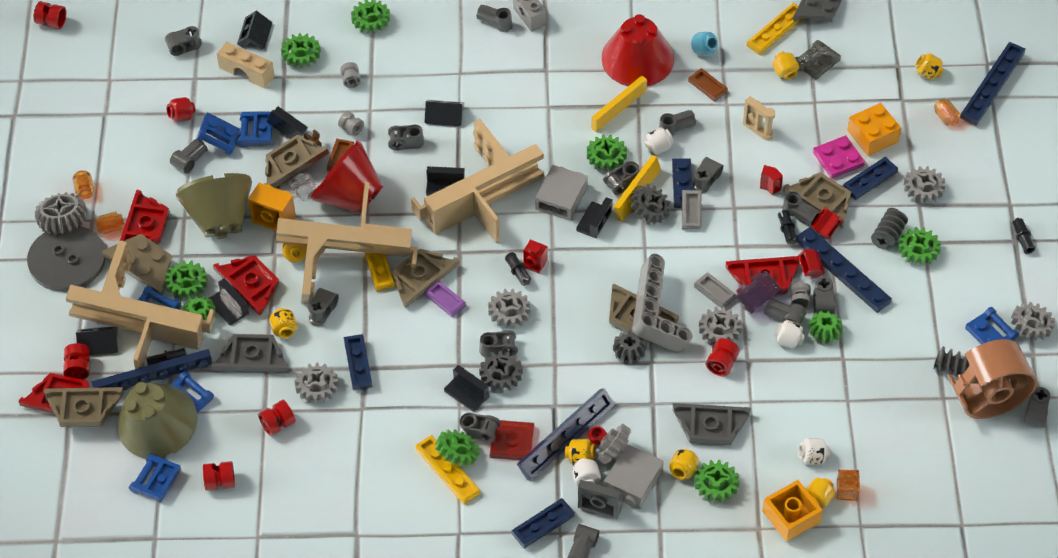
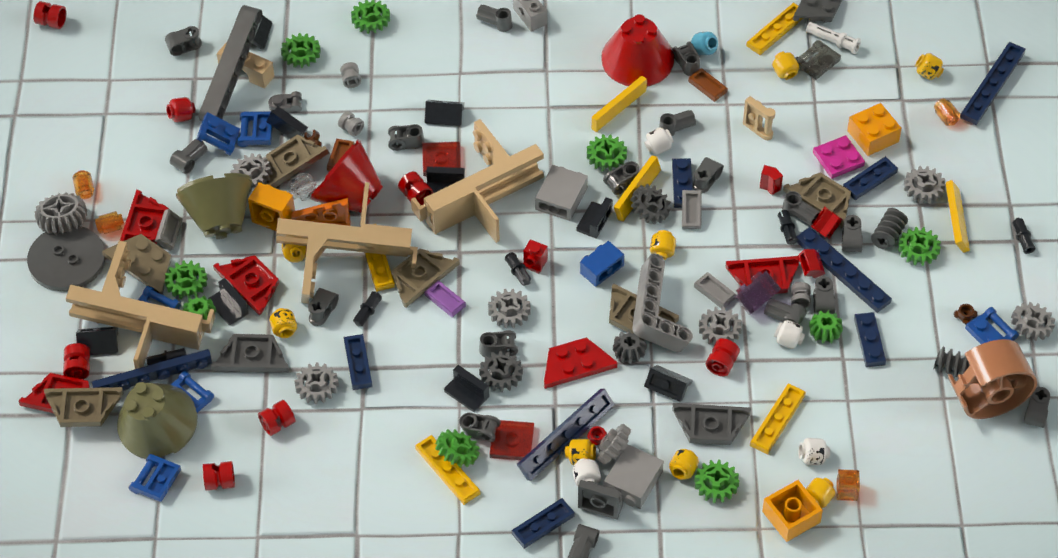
(168, 229): none -> light grey tile
(231, 62): none -> dark grey beam
(256, 167): none -> light grey gear
(282, 99): none -> flat silver plate
(331, 213): none -> orange wing
(367, 308): none -> black axle
(414, 186): none -> red wheel
(441, 155): none -> clear red tile
(575, 361): none -> red wing
(601, 263): none -> blue brick
(663, 244): none -> yellow head
(667, 382): none -> black panel
(687, 58): none -> dark grey piece
(777, 418): none -> yellow tile
(840, 39): none -> white pin
(852, 234): none -> dark grey piece
(869, 339): none -> dark blue plate
(957, 216): none -> yellow tile
(965, 309): none -> reddish brown plate

